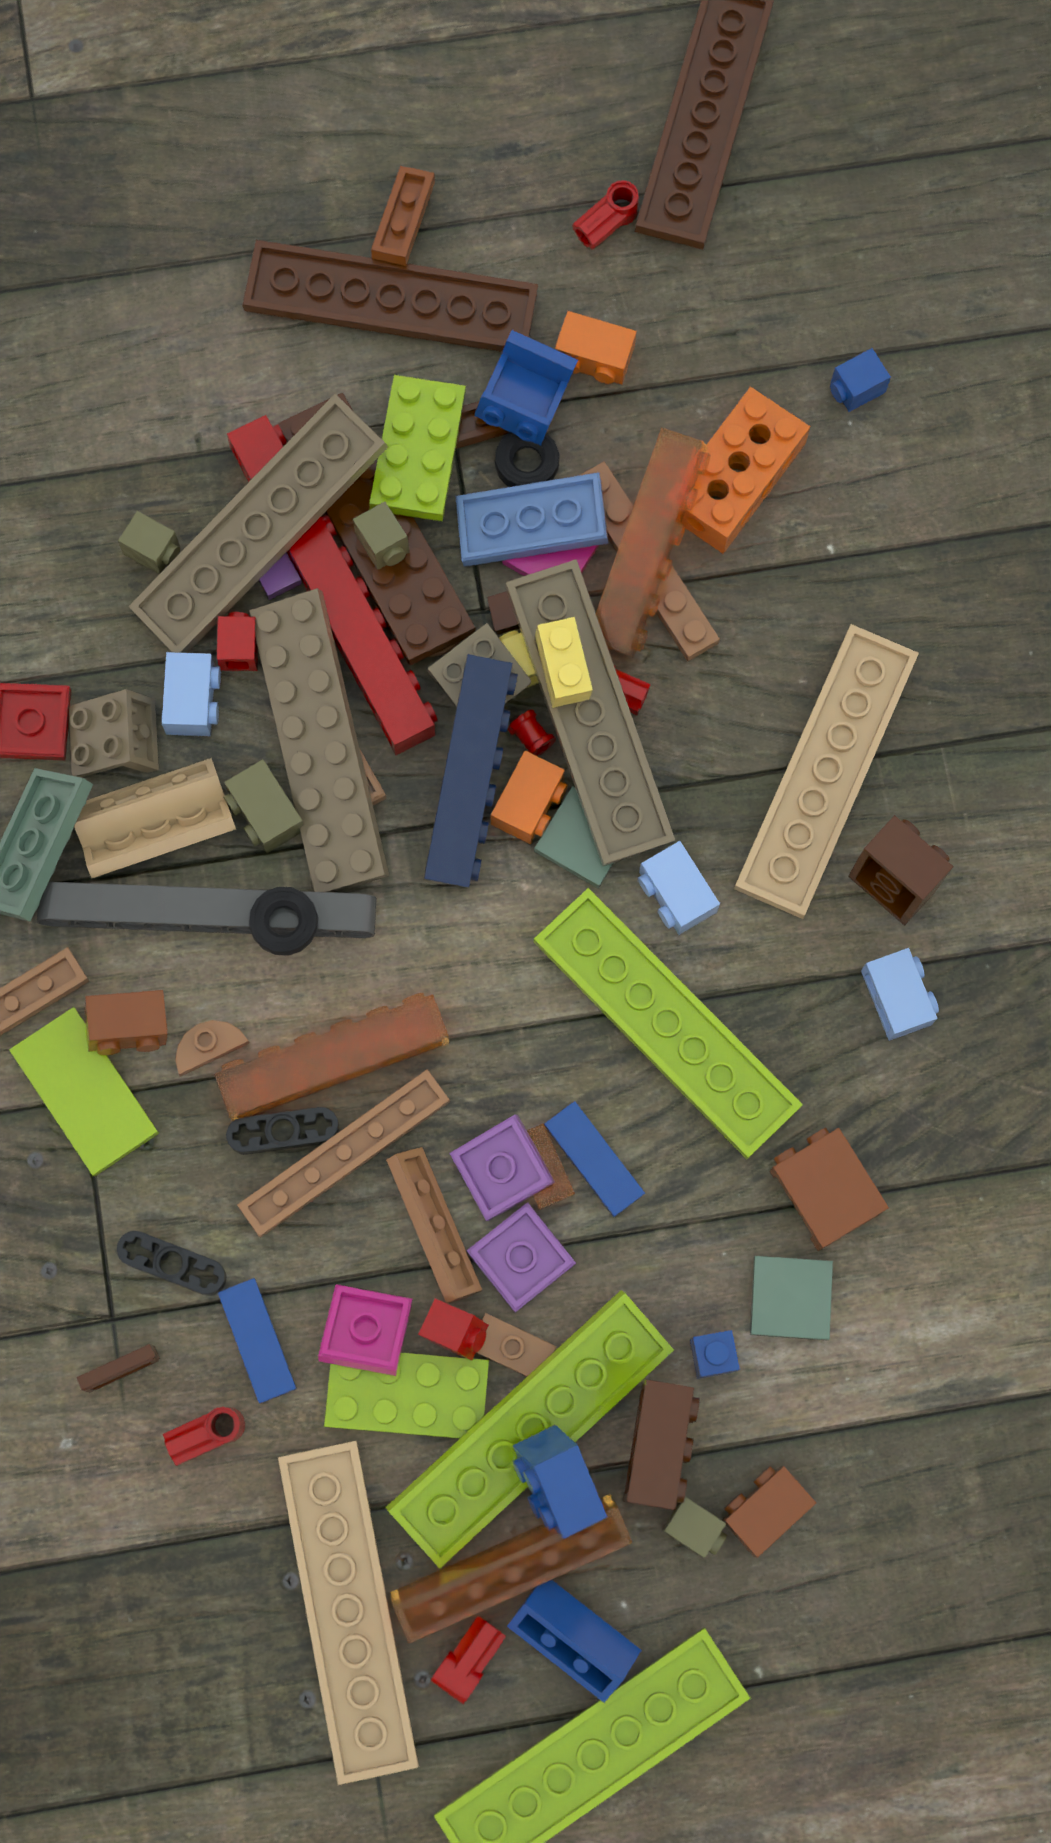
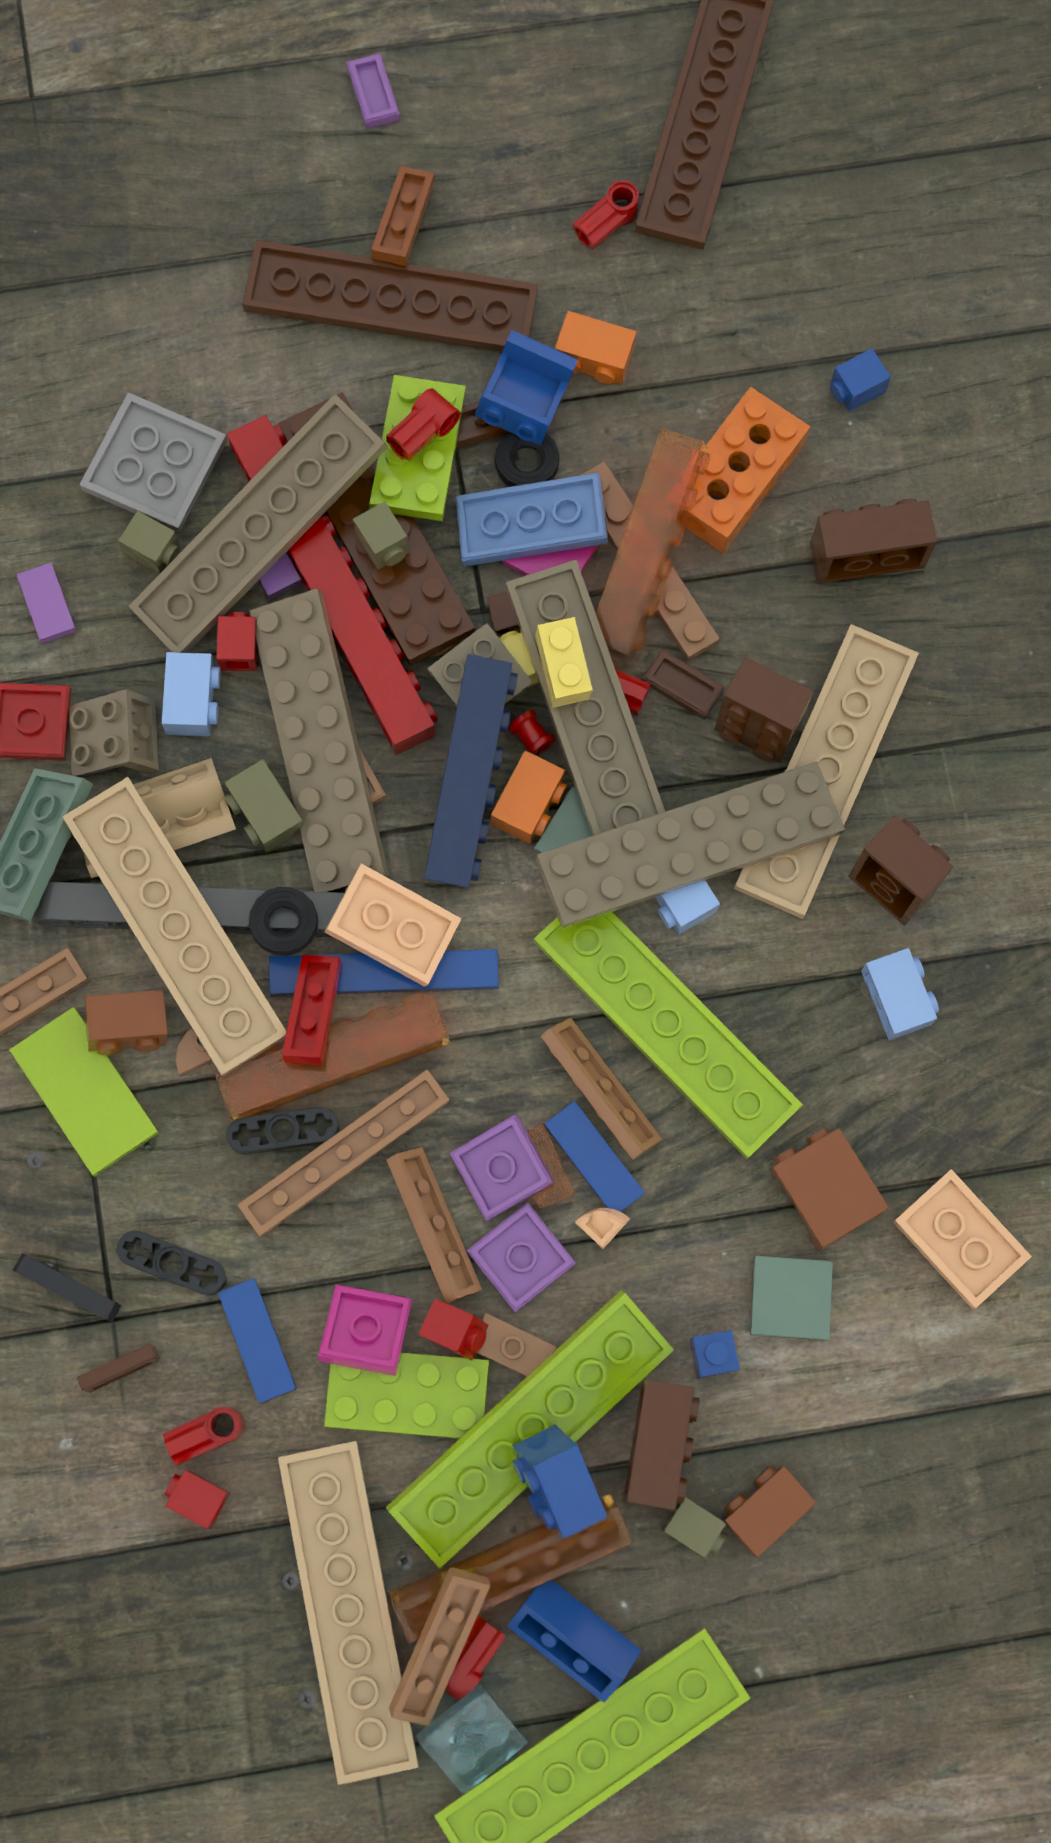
(46, 603): none -> medium lavender tile
(67, 1287): none -> black beam
(153, 462): none -> light grey plate
(175, 926): none -> tan plate
(196, 1498): none -> red brick
(312, 1010): none -> red plate
(365, 975): none -> blue tile
(373, 91): none -> medium lavender tile
(393, 925): none -> light nougat plate
(429, 418): none -> red piece
(439, 1646): none -> medium nougat plate
(471, 1739): none -> clear light blue plate
(601, 1088): none -> medium nougat plate
(602, 1224): none -> light nougat tile
(683, 684): none -> reddish brown tile
(689, 844): none -> dark tan plate
(762, 710): none -> reddish brown brick
(872, 541): none -> reddish brown brick
(962, 1239): none -> light nougat plate

